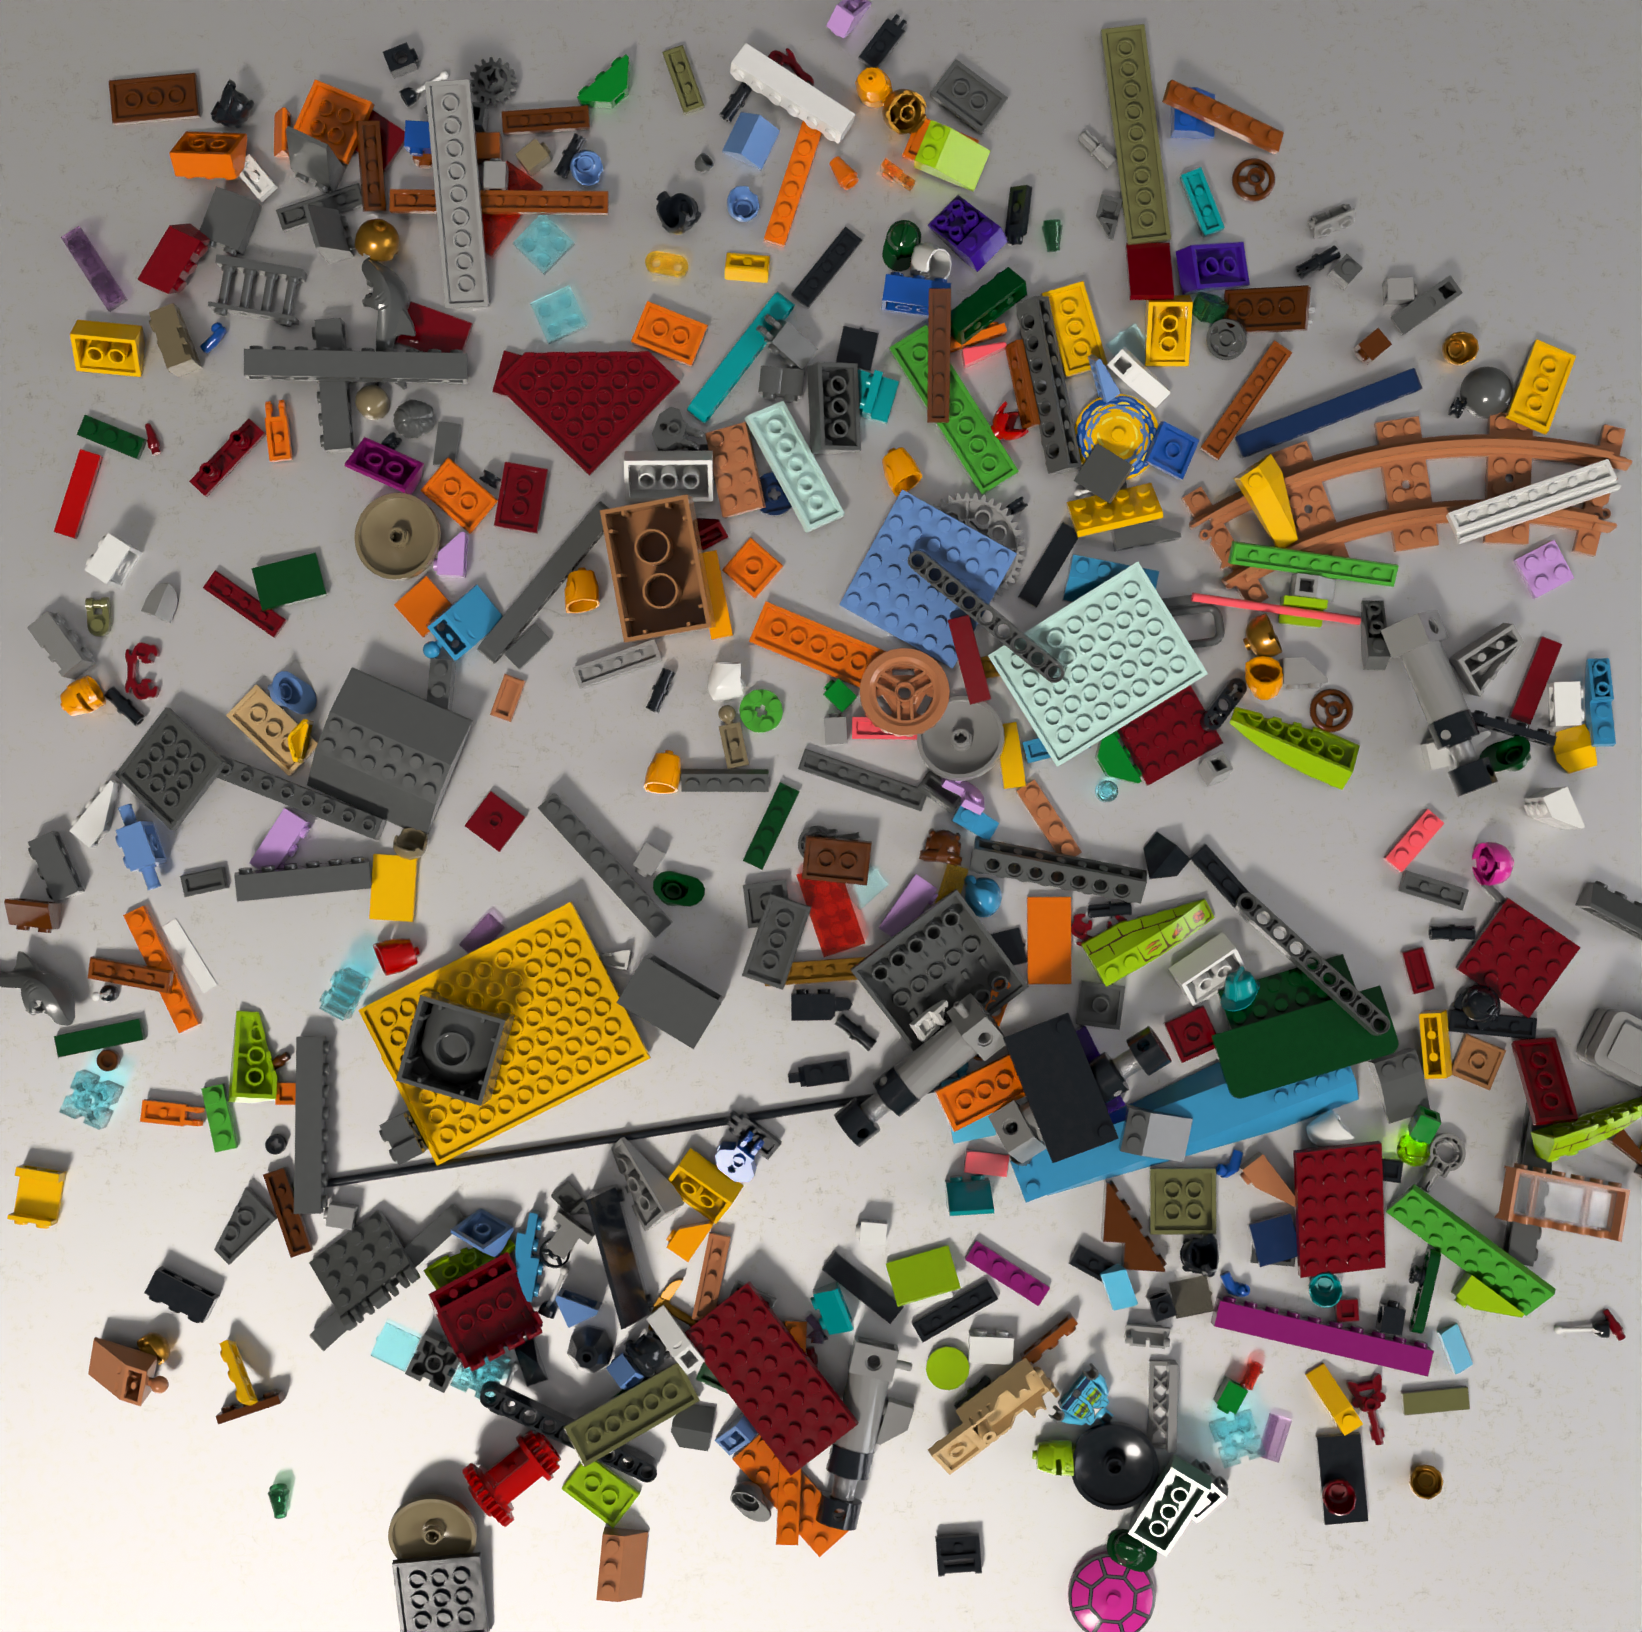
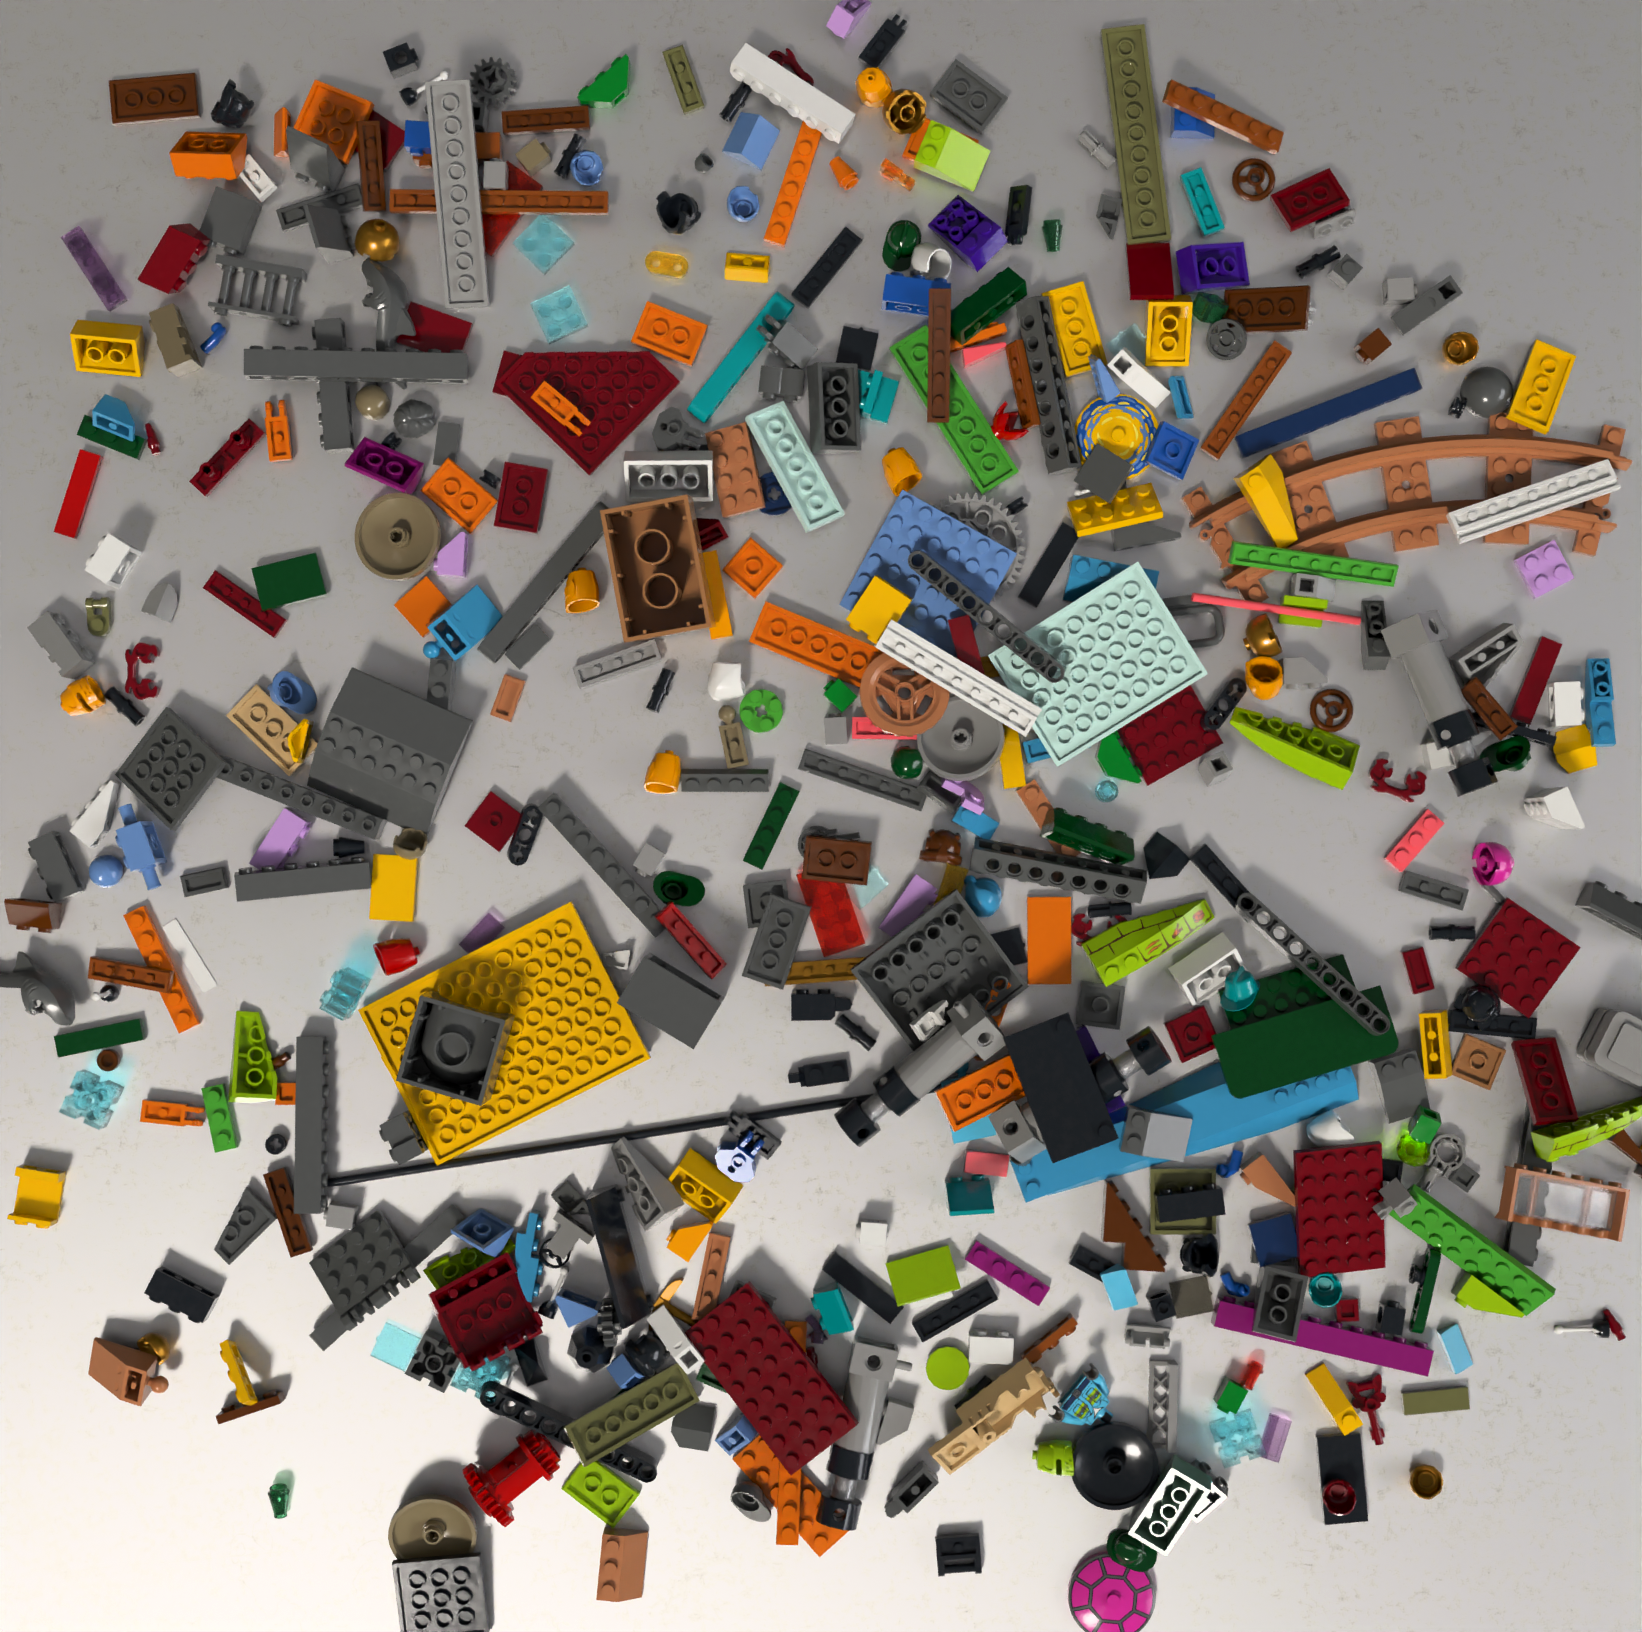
(105, 871): none -> medium blue hair
(114, 417): none -> dark azure slope
(347, 847): none -> black cone
(513, 847): none -> black beam
(558, 407): none -> orange hinge
(608, 1323): none -> dark grey gear
(690, 940): none -> red tile
(877, 607): none -> yellow brick
(906, 762): none -> dark green hair
(911, 1490): none -> dark grey hinge
(958, 677): none -> white plate
(1087, 837): none -> dark green slope
(1180, 397): none -> dark azure tile
(1189, 1202): none -> black brick
(1278, 1303): none -> dark grey slope
(1309, 200): none -> dark red plate
(1396, 1199): none -> light grey brick
(1414, 786): none -> dark red helmet
(1464, 1177): none -> dark grey tile
(1487, 708): none -> reddish brown tile

